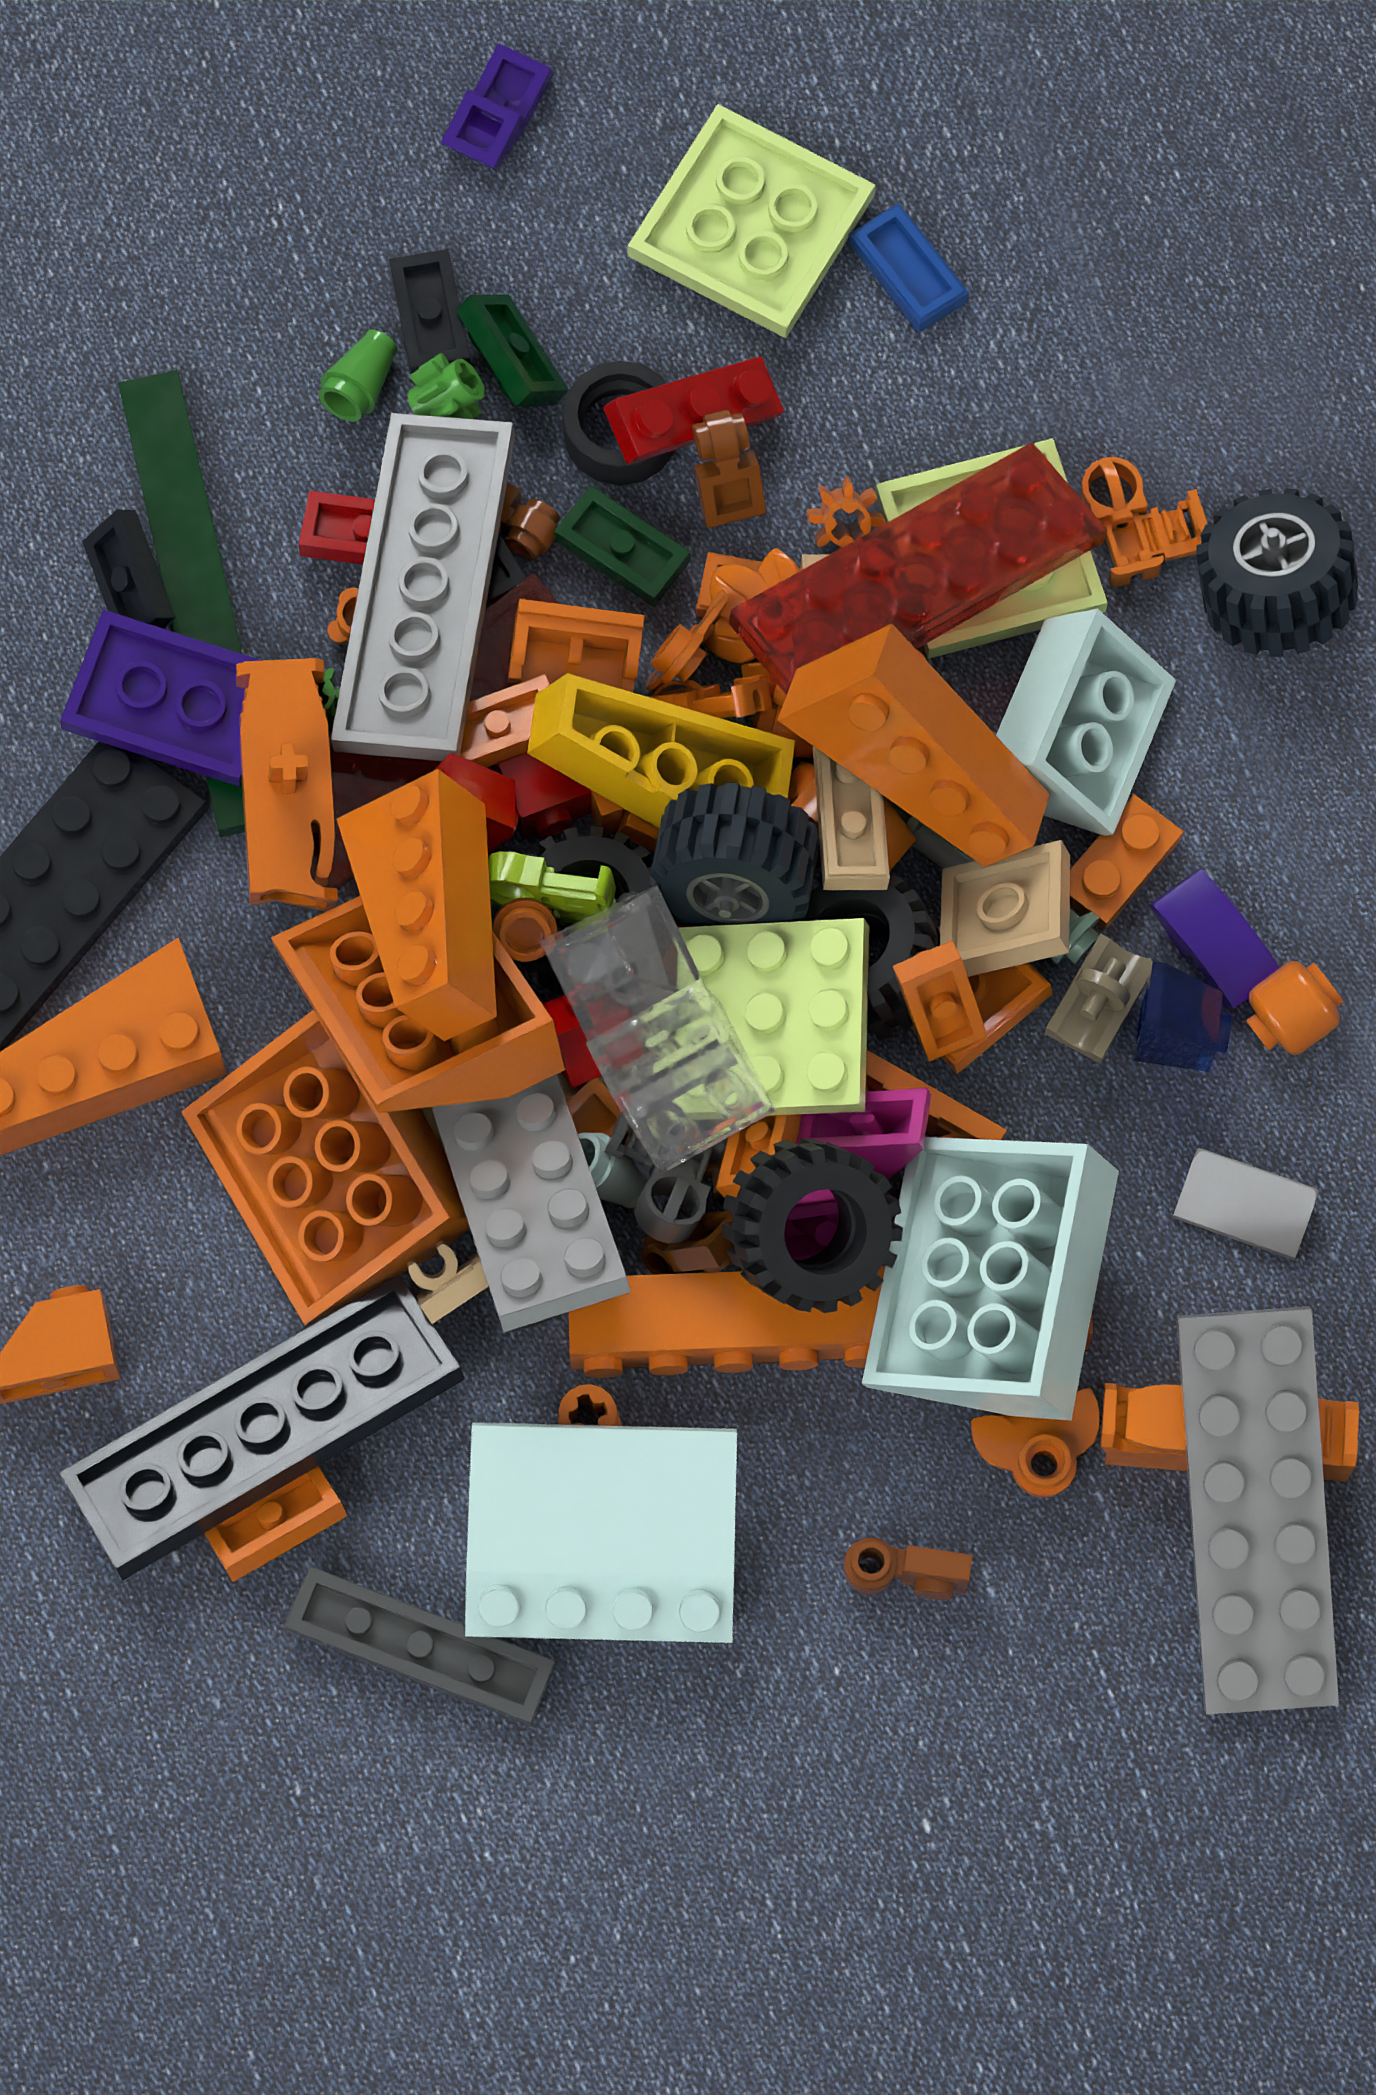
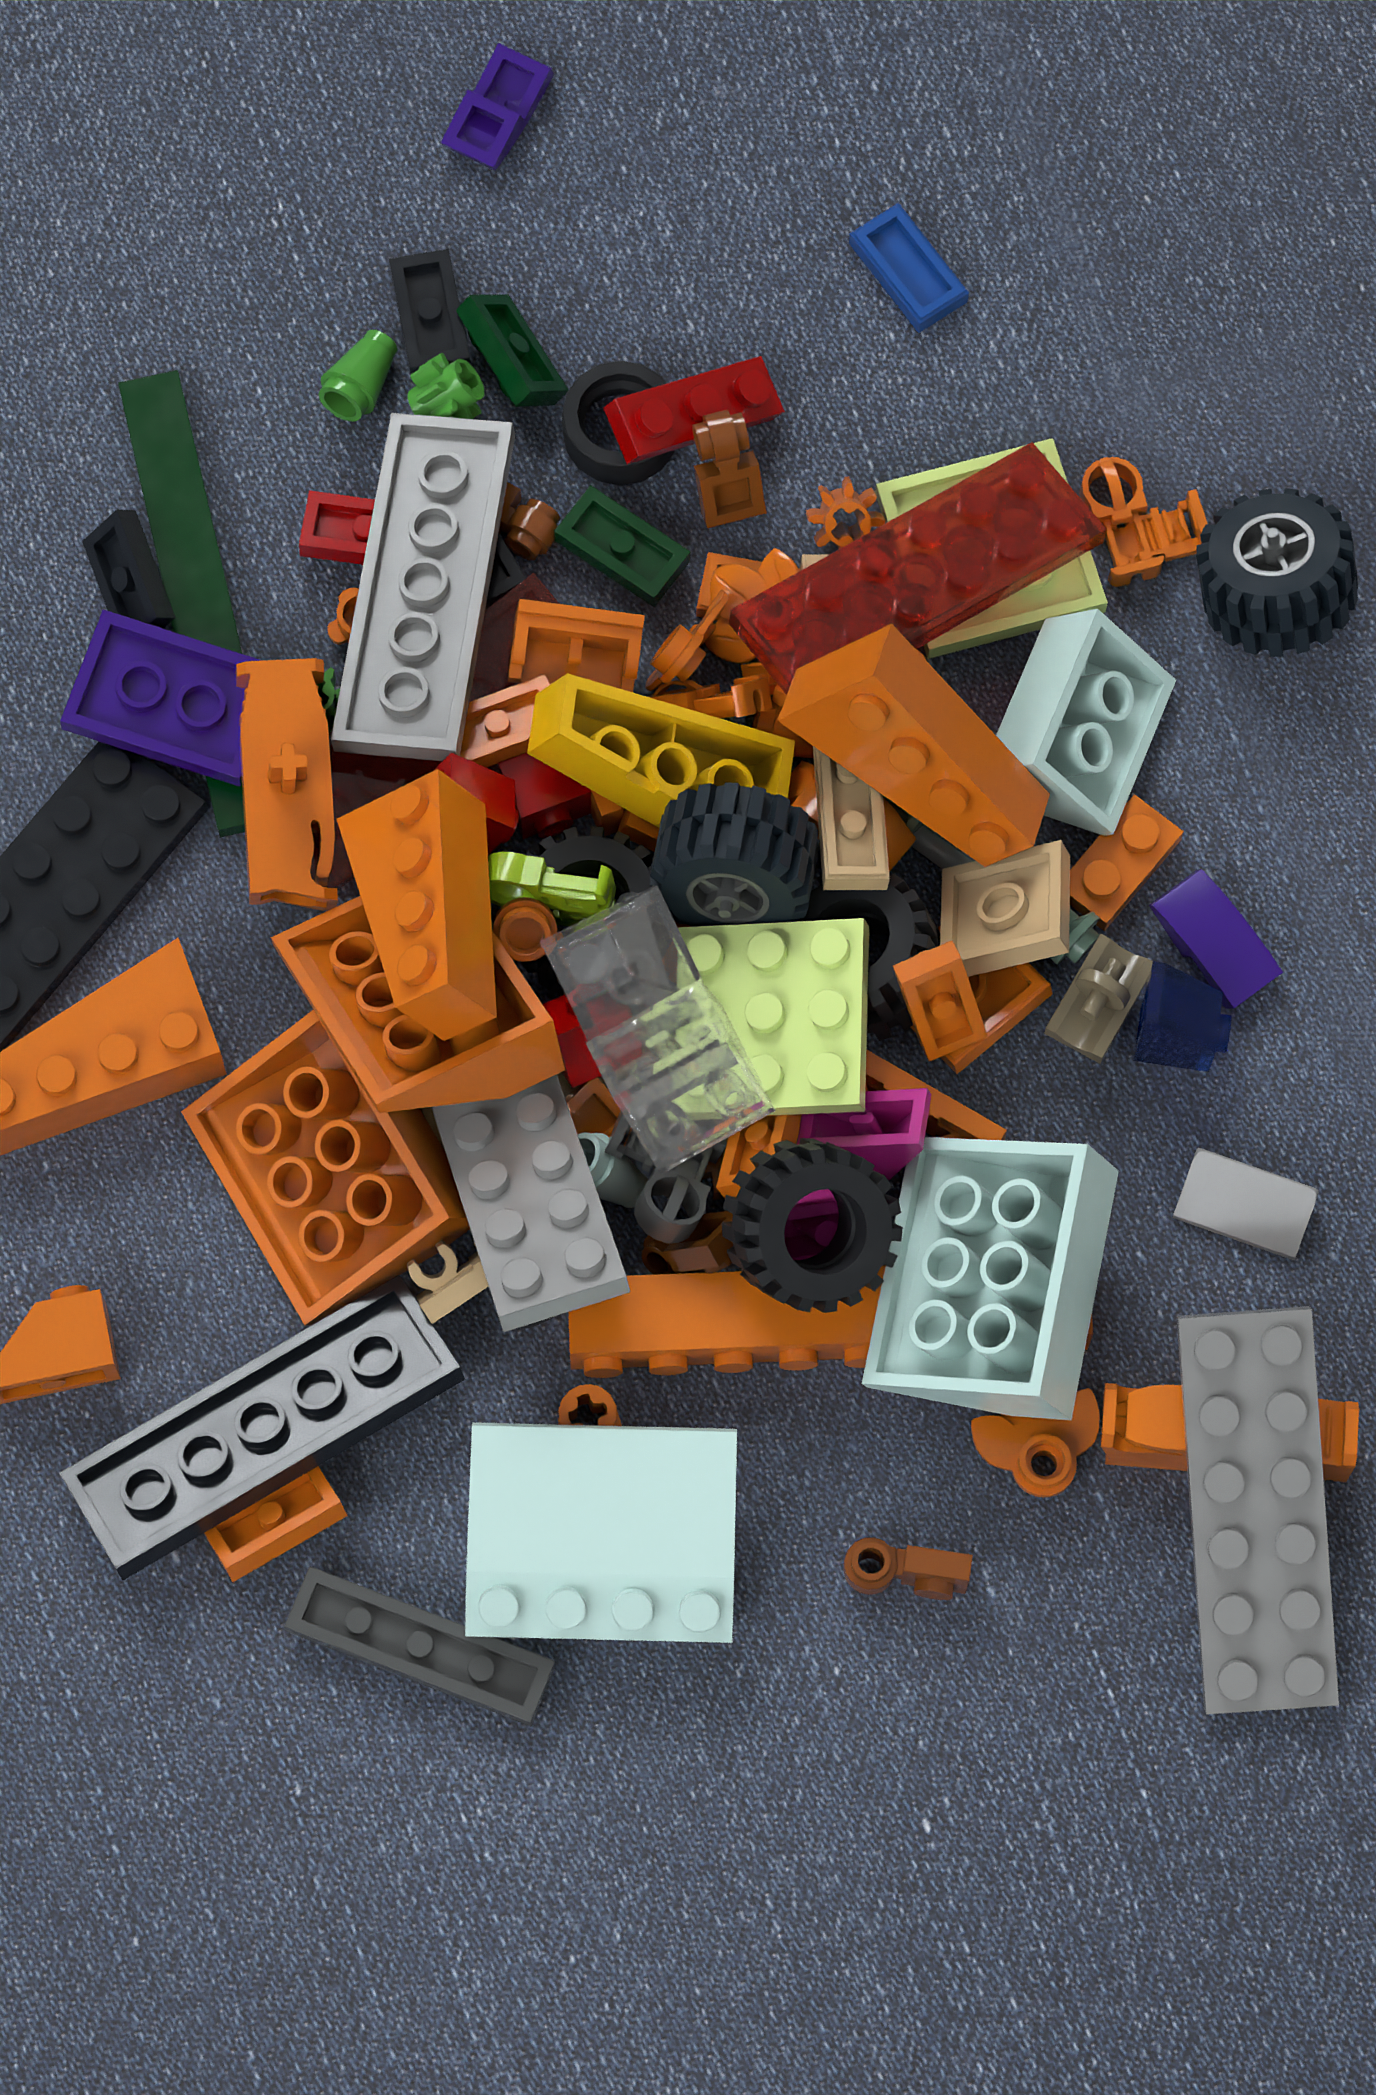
(751, 220): yellowish green plate -> none
(1294, 1008): orange head -> none

